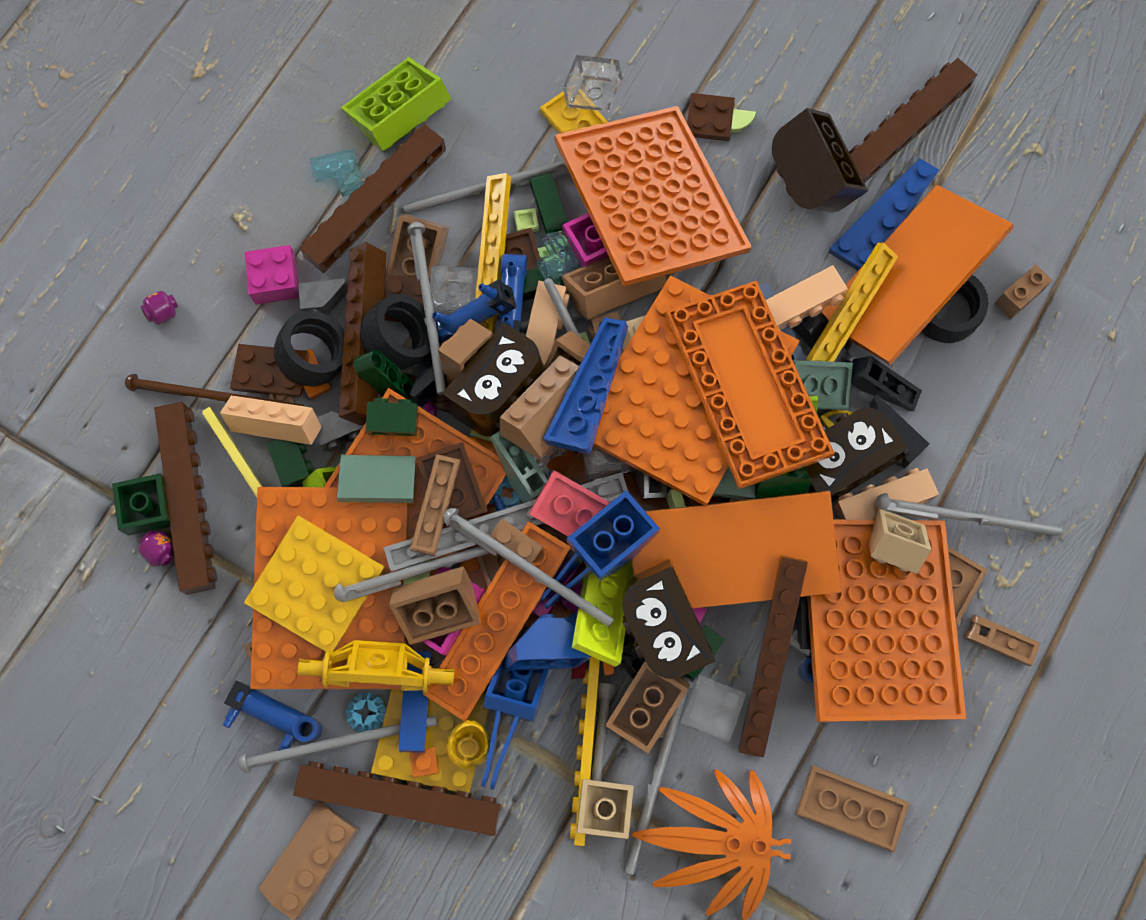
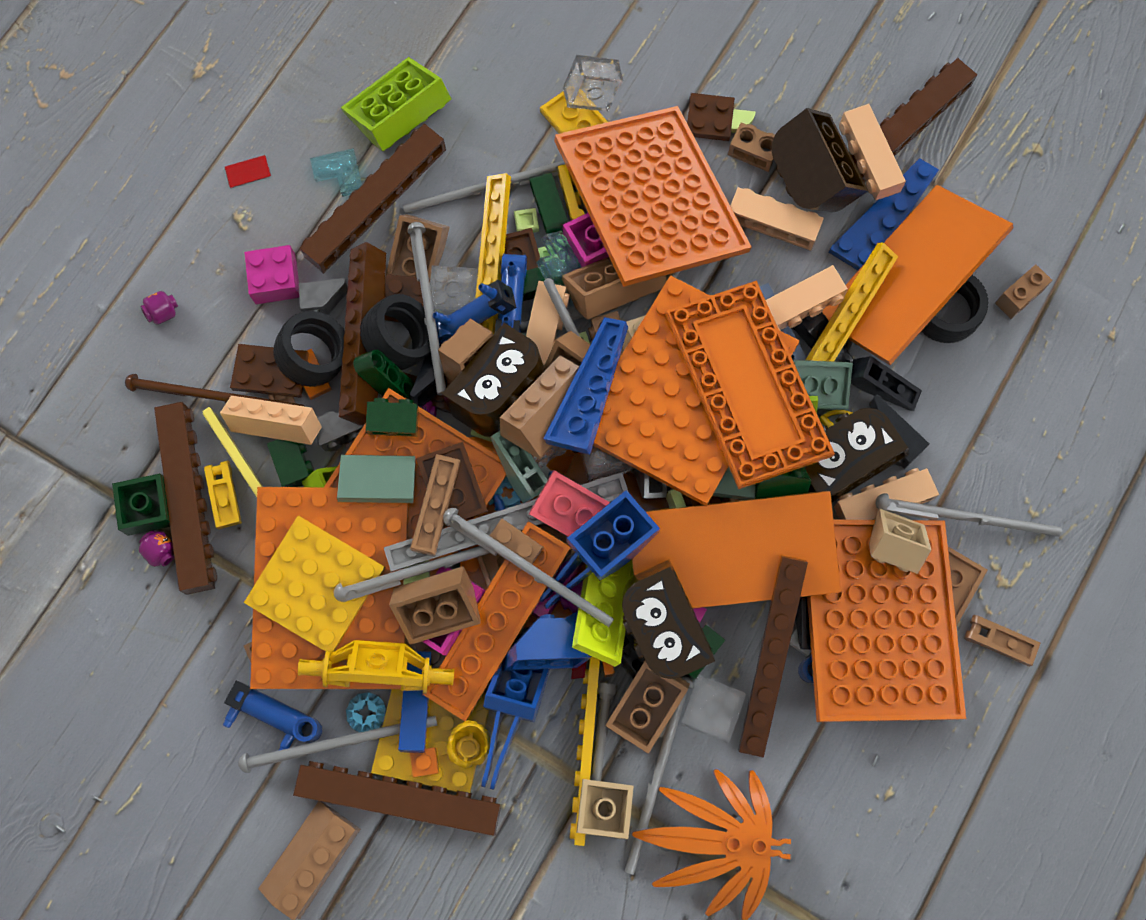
(222, 495): none -> yellow plate
(247, 171): none -> red sticker
(571, 198): none -> yellow plate
(752, 151): none -> medium nougat brick
(776, 218): none -> light nougat brick
(852, 808): medium nougat tile -> none
(871, 152): none -> light nougat brick

